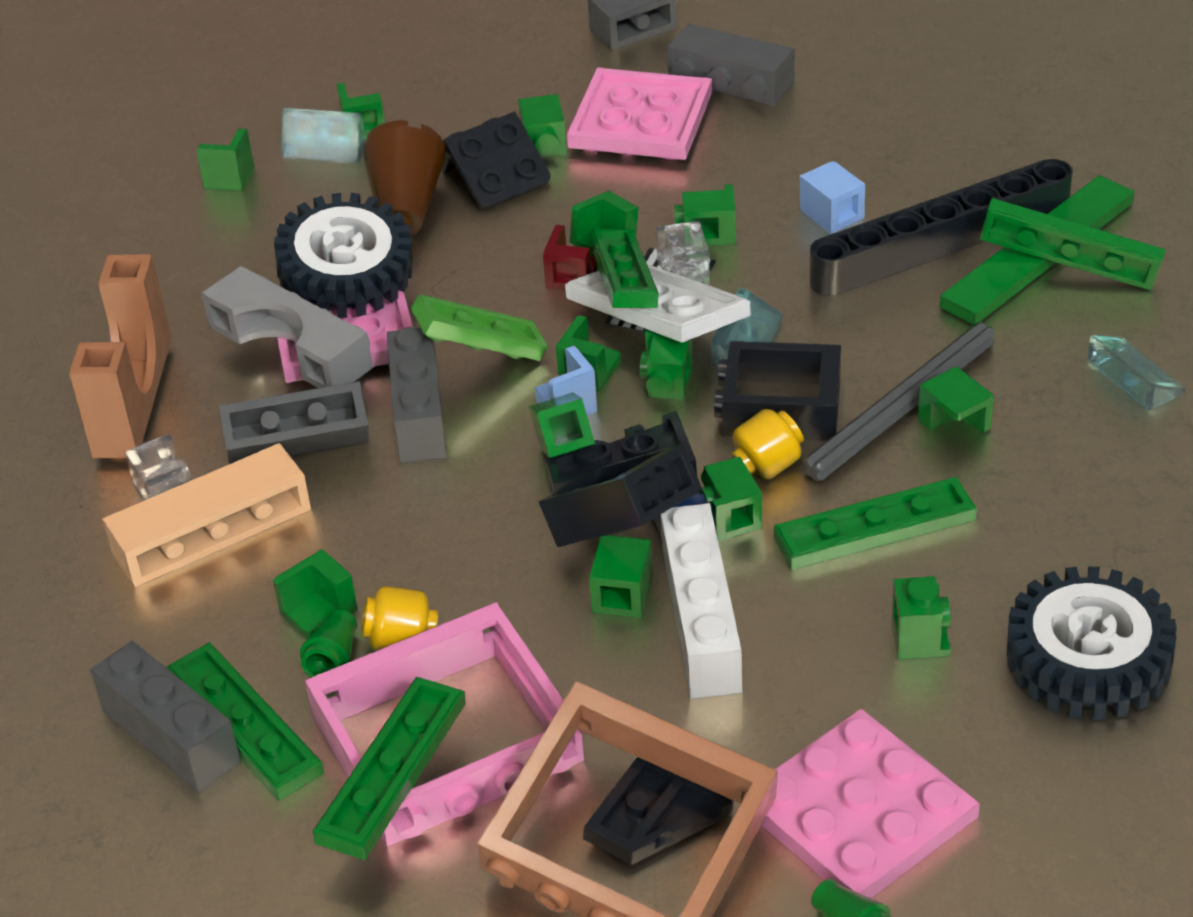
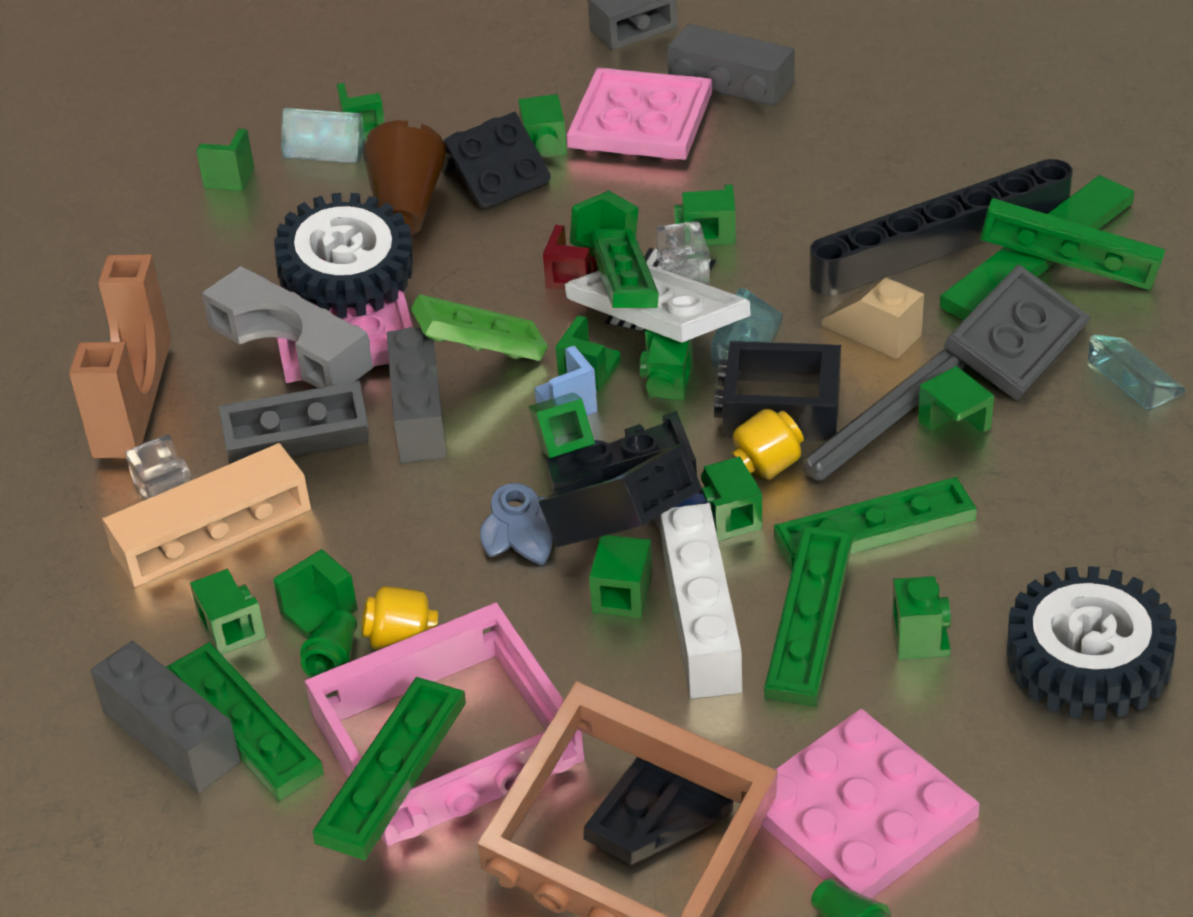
(227, 611): none -> green brick
(517, 527): none -> sand blue plate
(808, 616): none -> green tile
(832, 197): light blue panel -> none
(880, 317): none -> tan slope
(1017, 332): none -> dark grey tile

